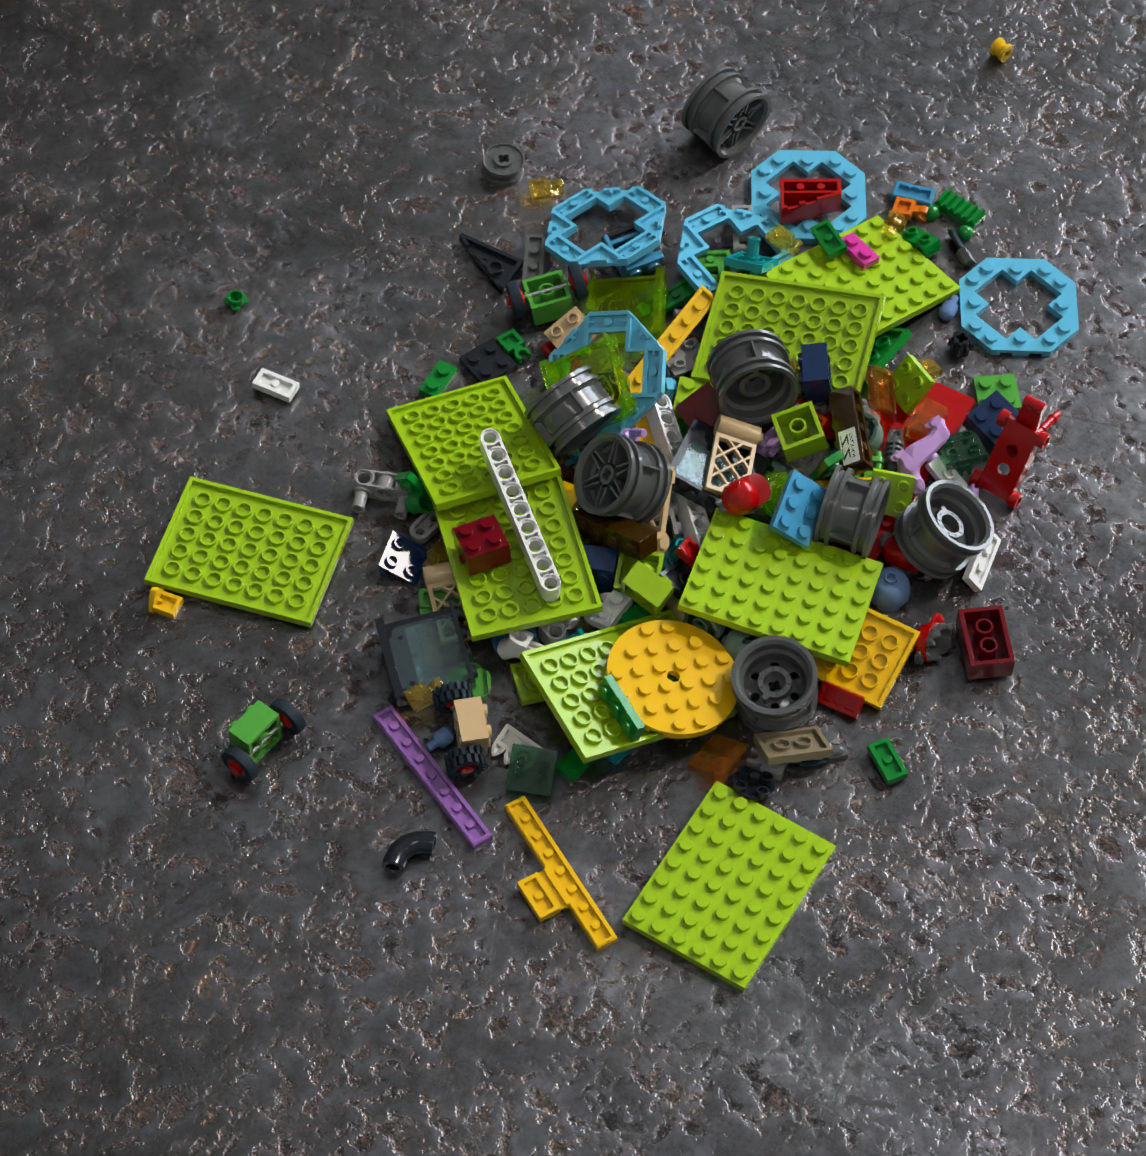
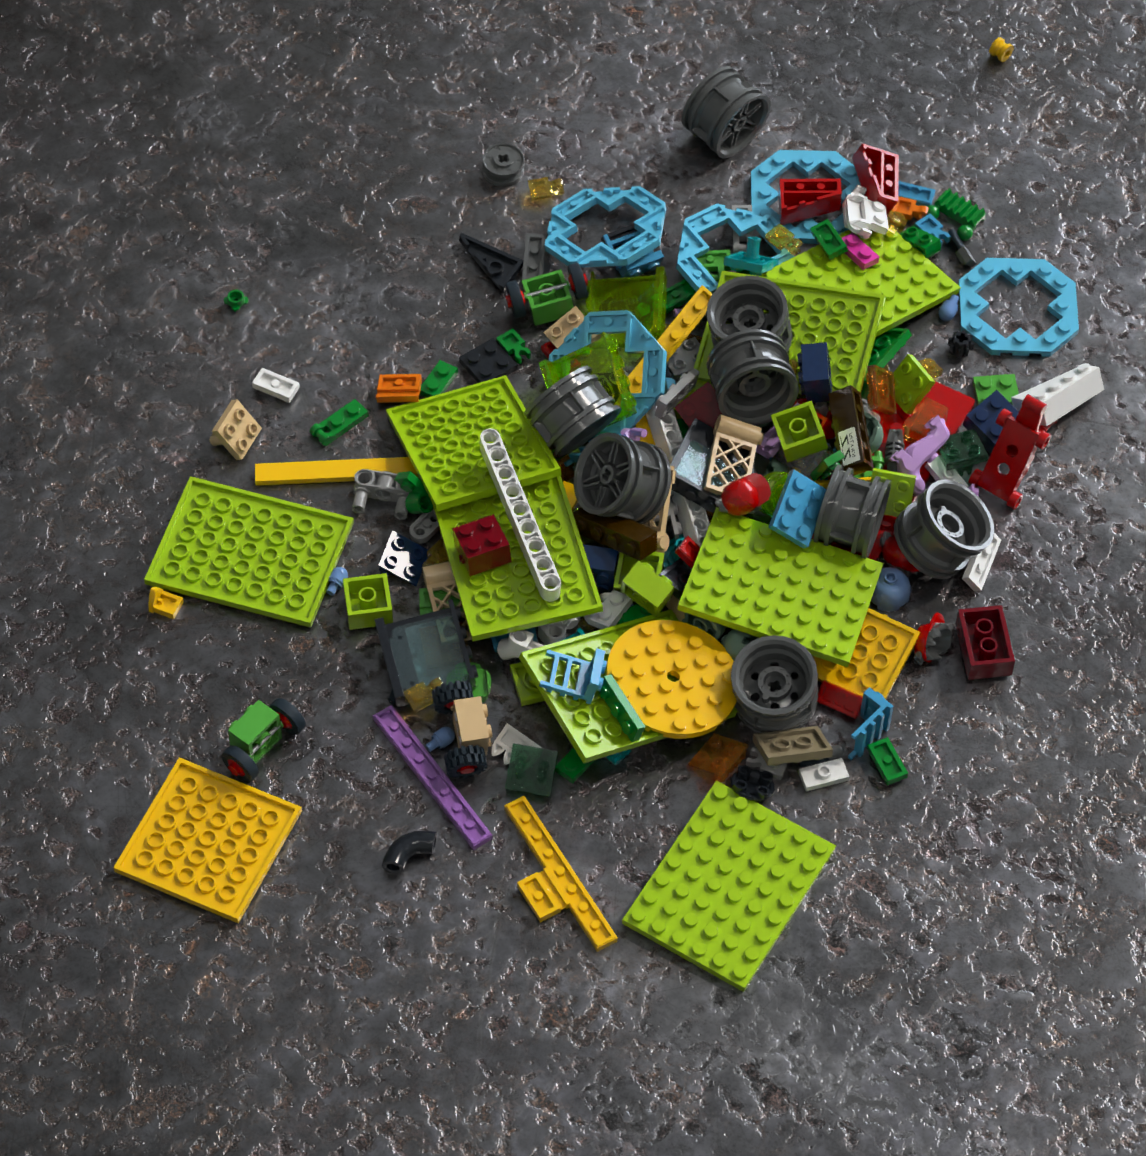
(208, 840): none -> yellow plate
(235, 430): none -> tan plate
(326, 470): none -> yellow tile
(336, 580): none -> medium blue cylinder
(339, 422): none -> green plate
(367, 600): none -> lime brick
(398, 388): none -> orange plate
(587, 679): none -> dark azure plate
(676, 393): none -> light grey plate
(743, 304): none -> dark grey wheel
(823, 774): none -> white plate
(864, 214): none -> white plate
(877, 716): none -> dark azure plate
(878, 174): none -> red wedge
(933, 227): none -> dark azure plate
(1064, 392): none -> white wedge

